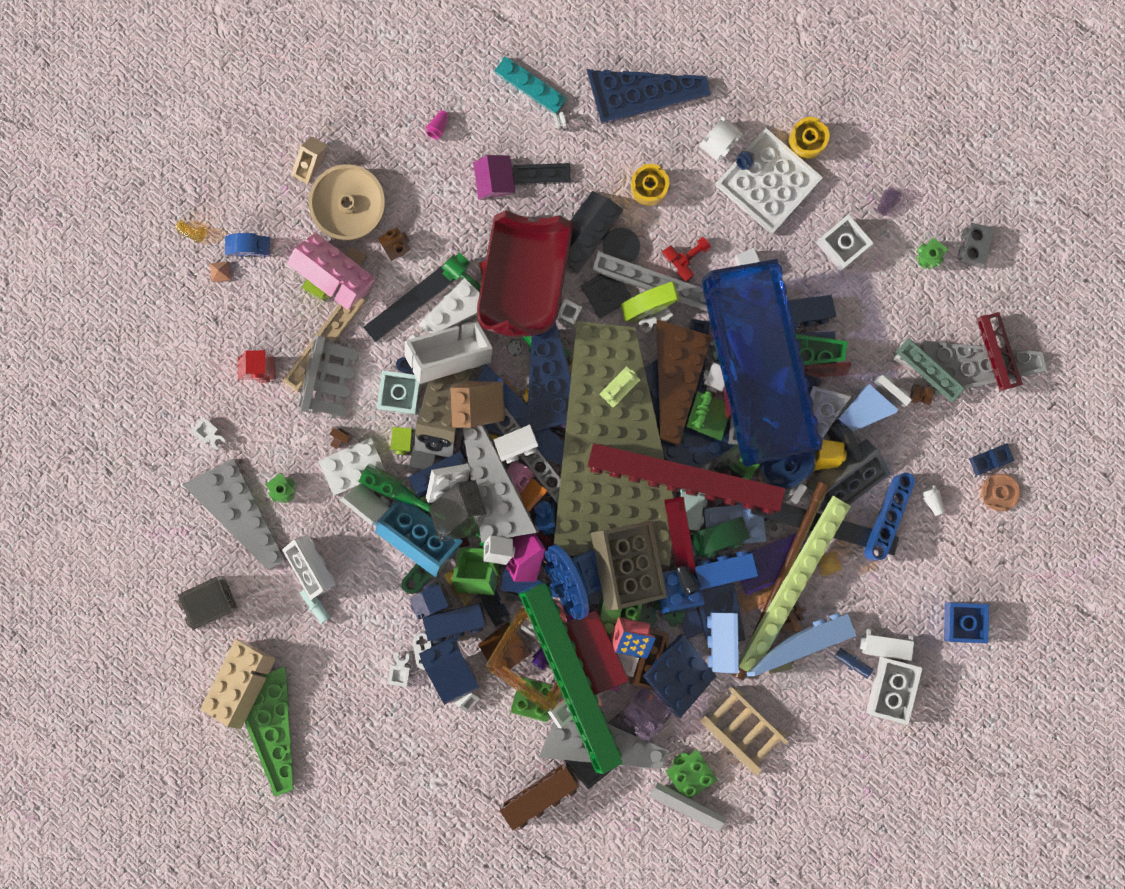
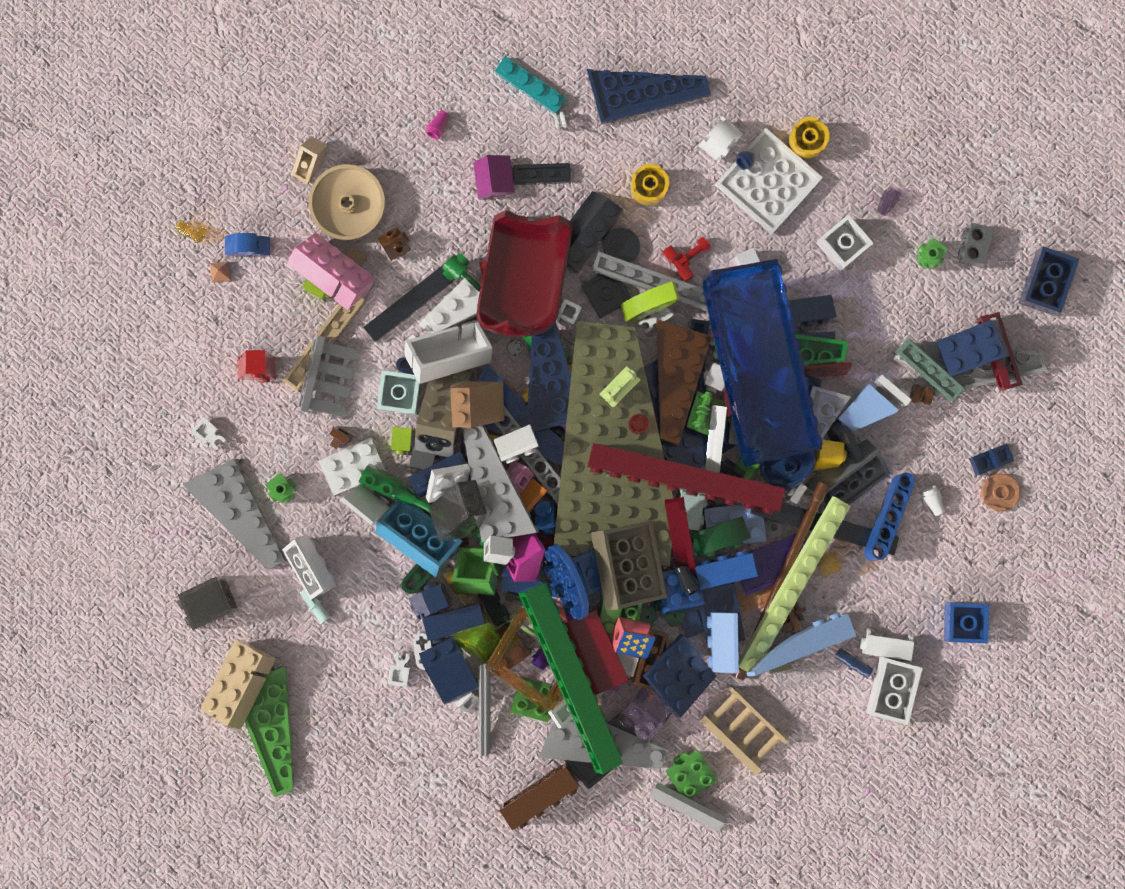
(478, 641): none -> clear neon green slope
(484, 710): none -> light grey axle
(638, 423): none -> clear red wheel
(715, 439): none -> white sticker
(973, 348): none -> dark blue brick
(1049, 281): none -> dark blue brick

